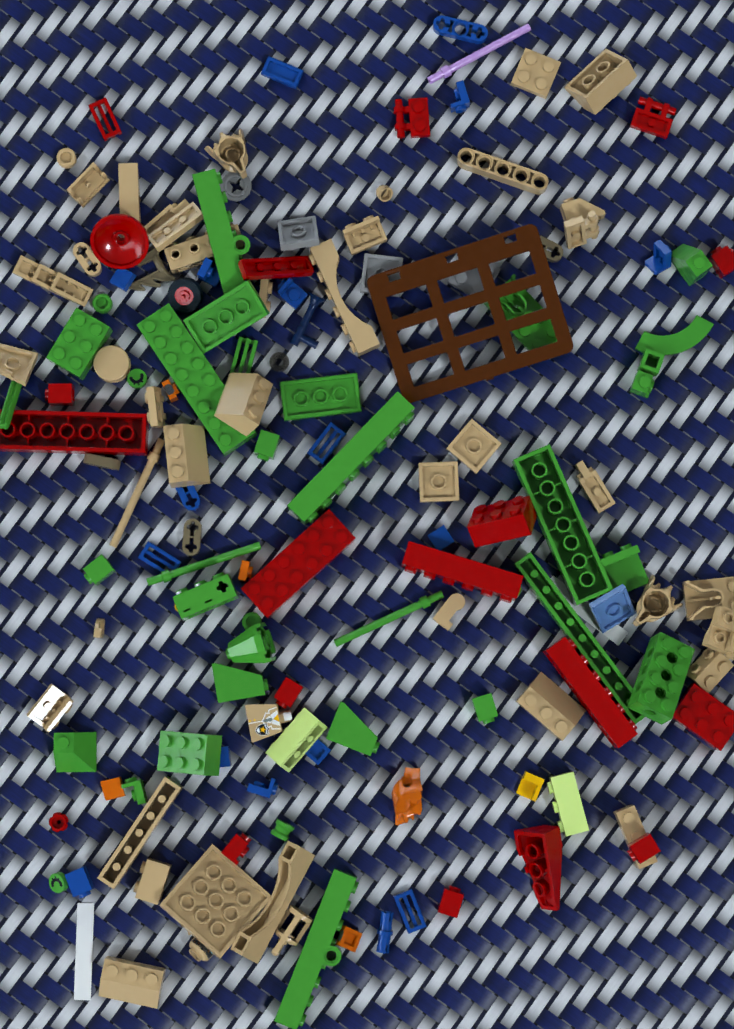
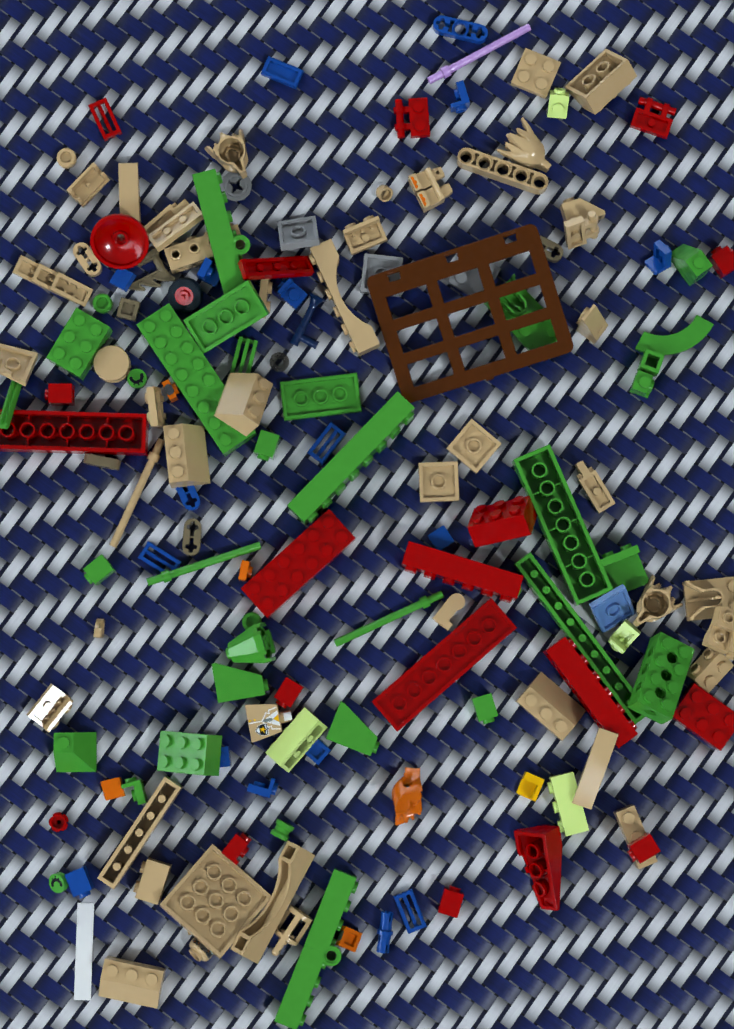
(128, 309): none -> dark tan plate
(204, 596): bright green piece -> none
(427, 189): none -> tan hips
(444, 664): none -> red plate
(525, 149): none -> tan piece
(558, 103): none -> yellowish green bracket
(591, 324): none -> tan slope
(595, 768): none -> tan slope
(623, 637): none -> yellowish green bracket

